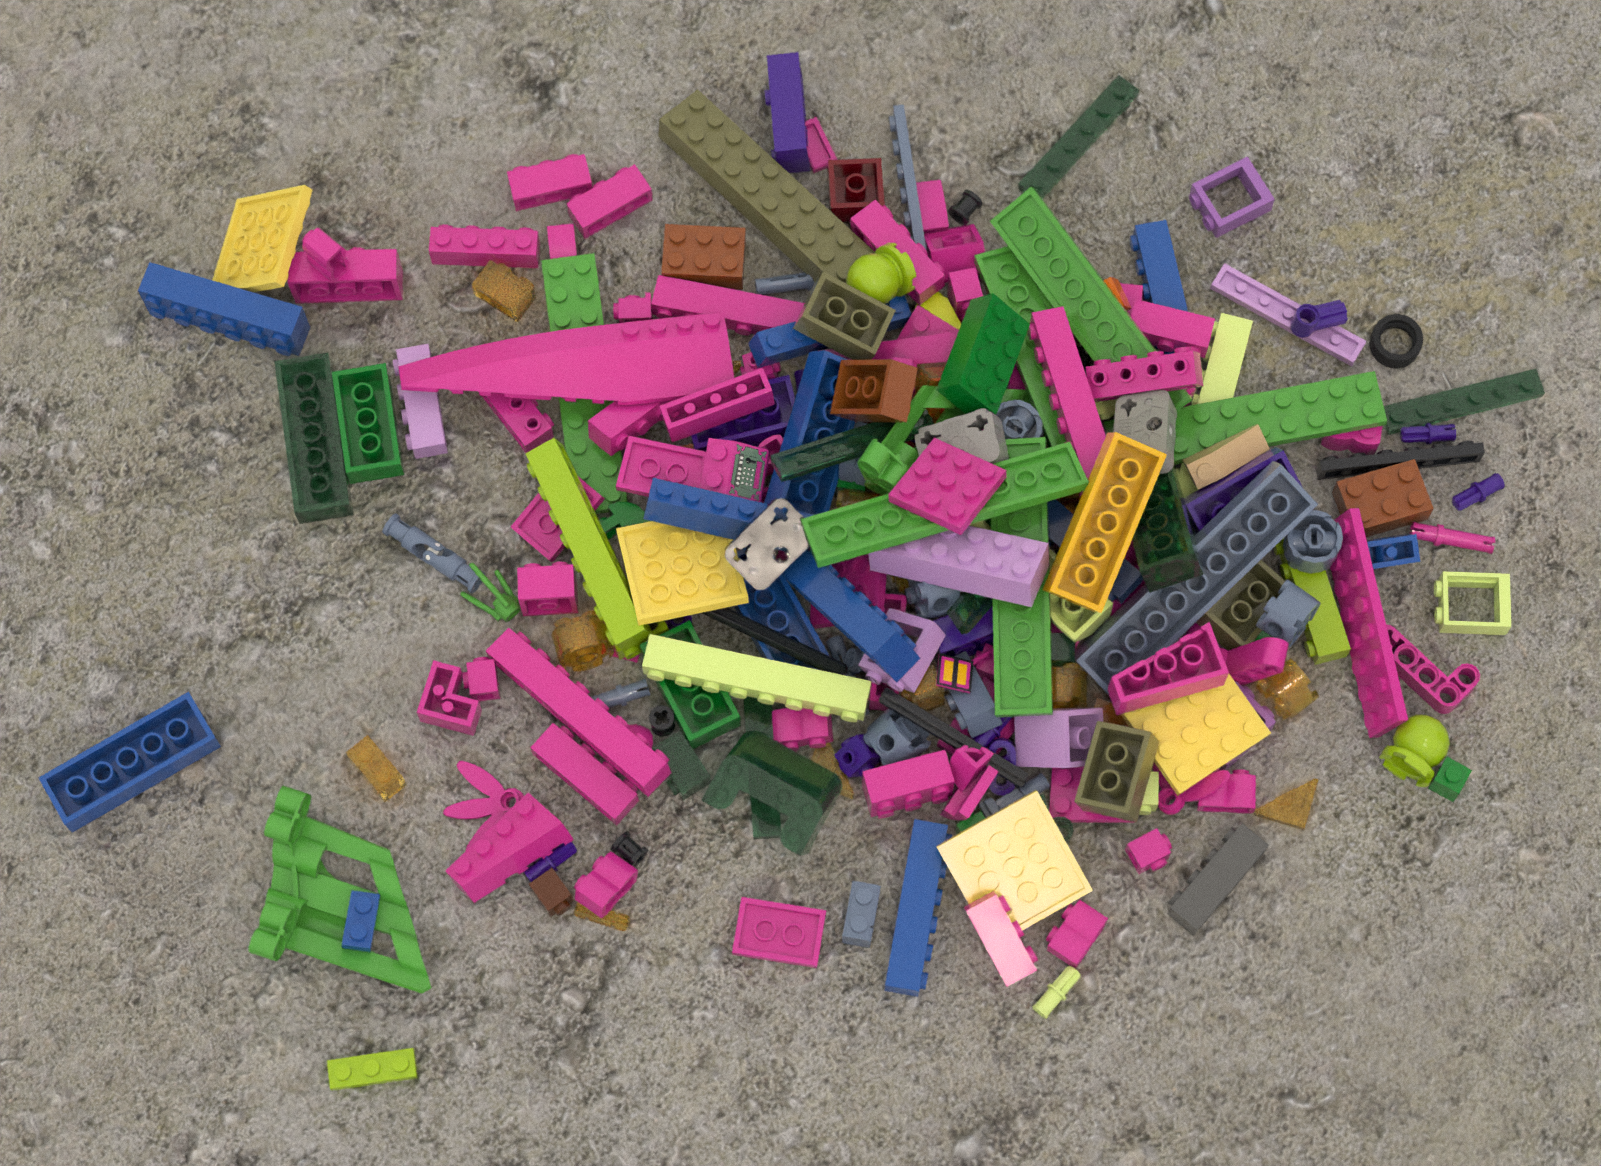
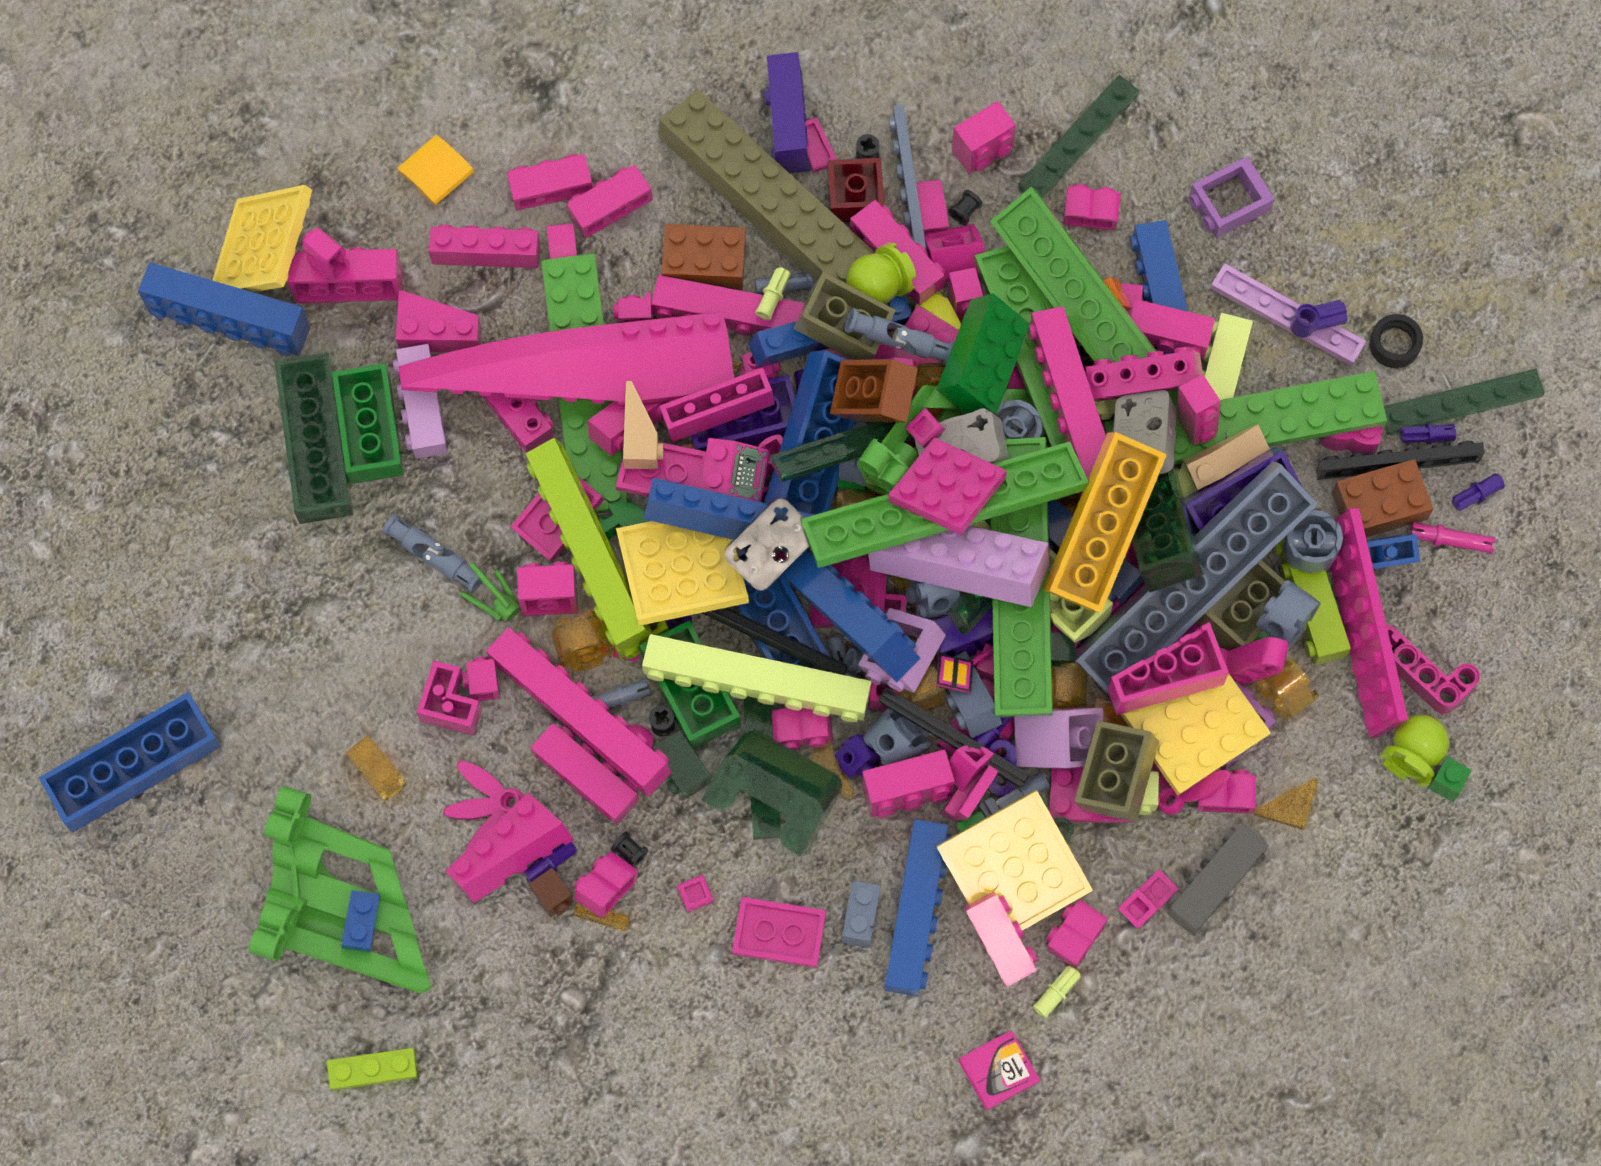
(435, 169): none -> yellow slope
(435, 324): none -> dark pink wedge
(504, 290): clear yellow brick -> none
(641, 441): none -> tan slope
(695, 893): none -> dark pink tile
(773, 293): none -> yellowish green axle
(867, 142): none -> black bush
(911, 341): none -> sand blue piece
(925, 428): none -> dark pink tile
(983, 138): none -> dark pink brick
(999, 1070): none -> slope
(1091, 207): none -> dark pink brick
(1148, 899): none -> dark pink slope
(1149, 851): dark pink brick -> none
(1198, 410): none -> dark pink brick
(1502, 602): yellowish green window -> none

